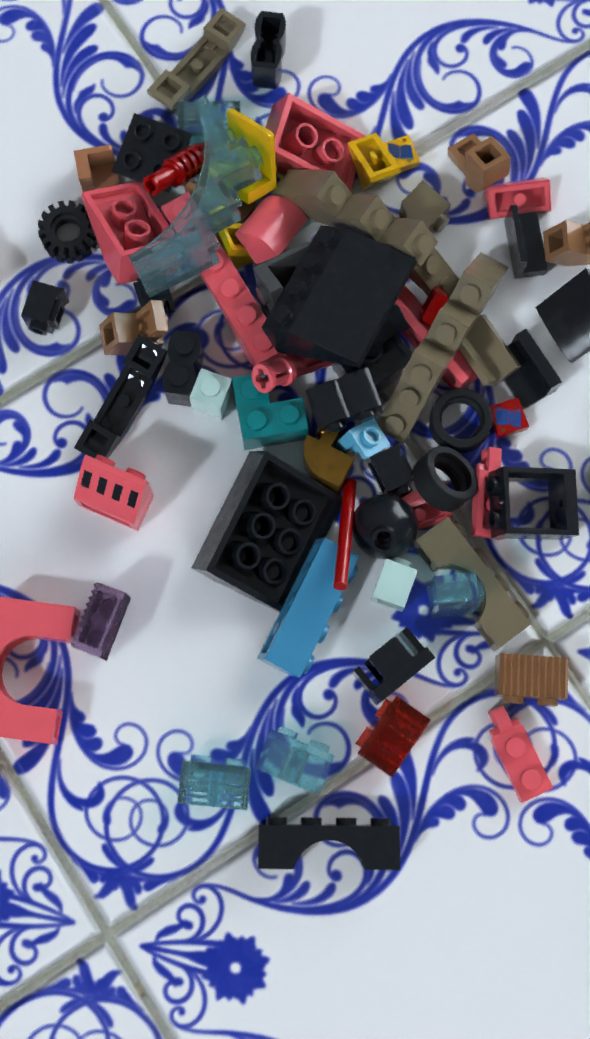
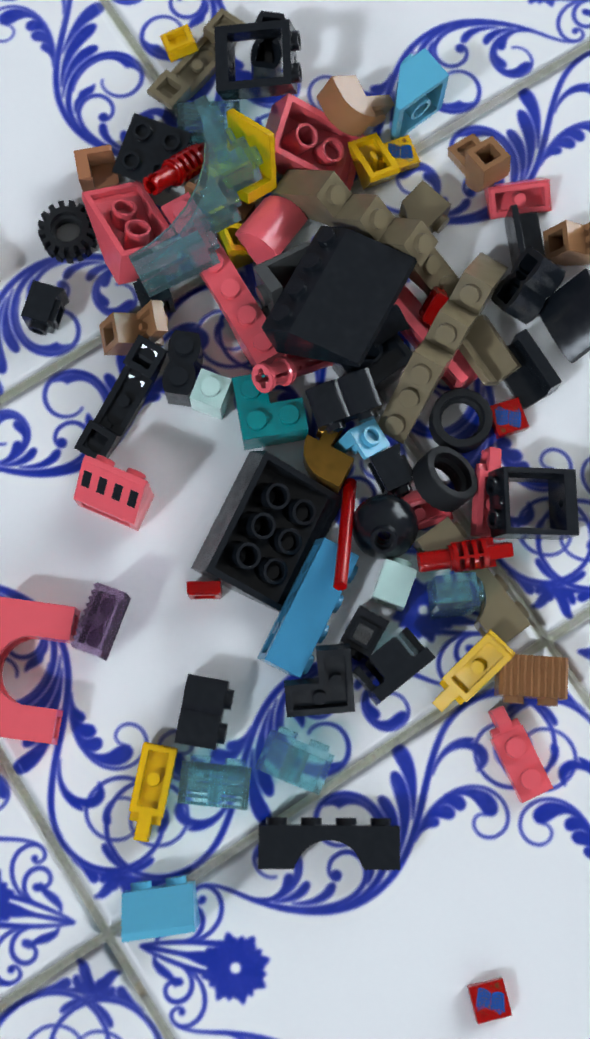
(151, 788): none -> yellow hinge
(159, 909): none -> medium azure slope
(179, 43): none -> yellow tile
(203, 712): none -> black brick
(204, 589): none -> red tile
(225, 41): none -> black window
(330, 691): none -> black plate
(350, 108): none -> medium nougat brick
(364, 633): none -> black window
(392, 735): clear red brick -> none
(418, 92): none -> medium azure slope
(465, 555): none -> red hinge
(473, 670): none -> yellow hinge
(489, 1000): none -> red tile
(528, 285): none -> black brick

